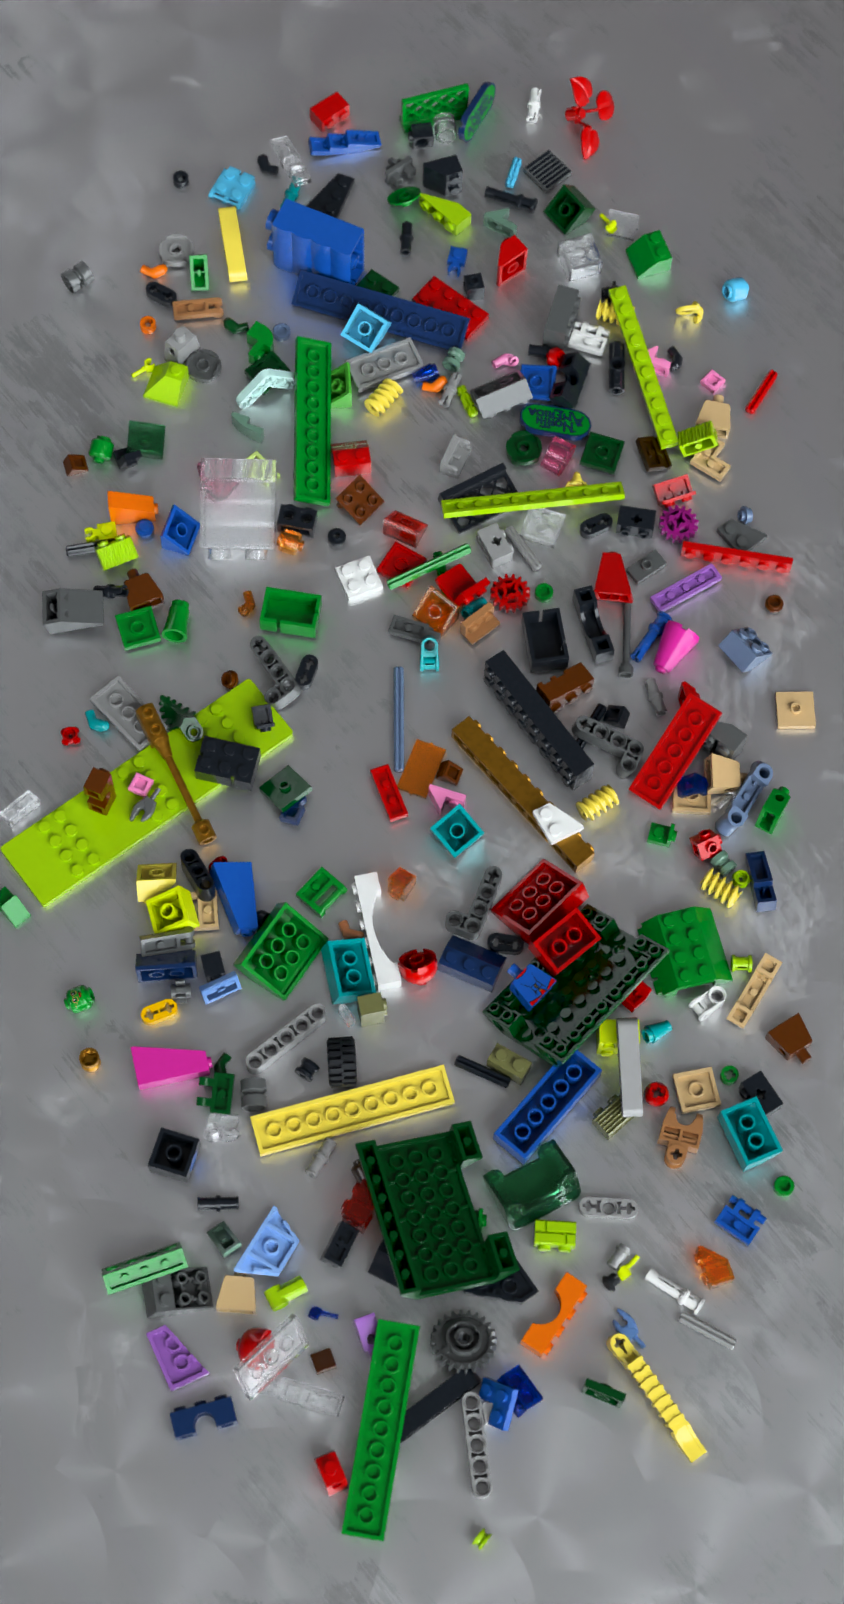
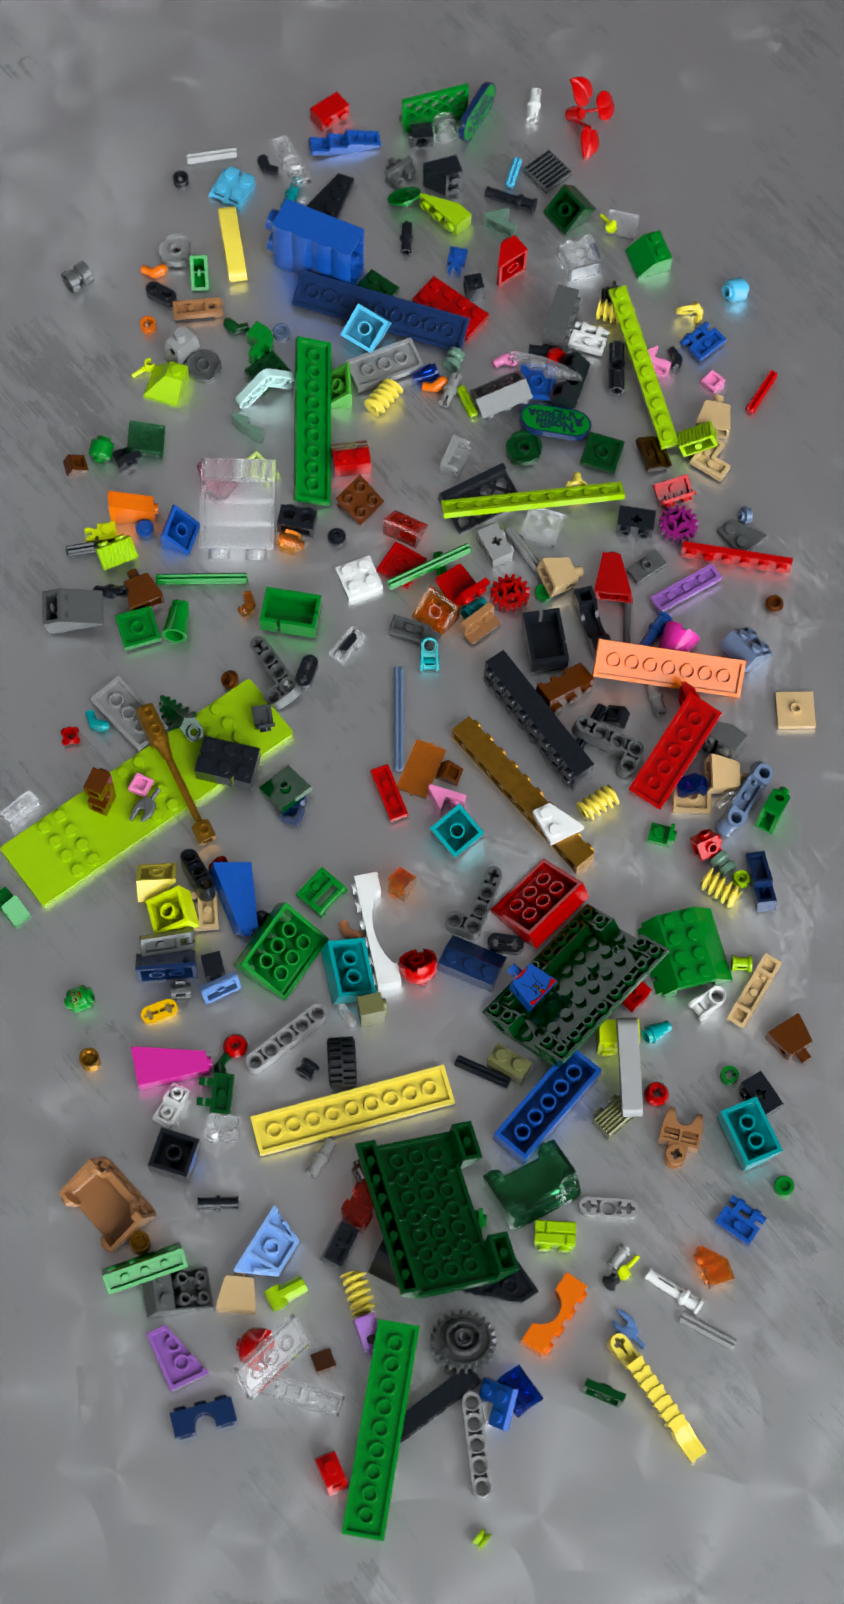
(108, 1201): none -> medium nougat windscreen
(140, 1239): none -> pearl gold wheel
(171, 1105): none -> white slope
(201, 578): none -> axle
(212, 155): none -> axle
(224, 1239): sand green slope -> none
(237, 1051): none -> red plate
(253, 1091): dark grey wheel -> none
(315, 1313): clear blue hand -> none
(347, 645): none -> clear slope
(357, 1293): none -> light yellow piece
(550, 368): none -> clear slope
(558, 455): clear pink piece -> none
(558, 574): none -> tan torso
(564, 942): red brick -> none
(596, 526): black beam -> none
(668, 667): none -> plate
(696, 1090): tan plate -> none
(706, 345): none -> blue plate

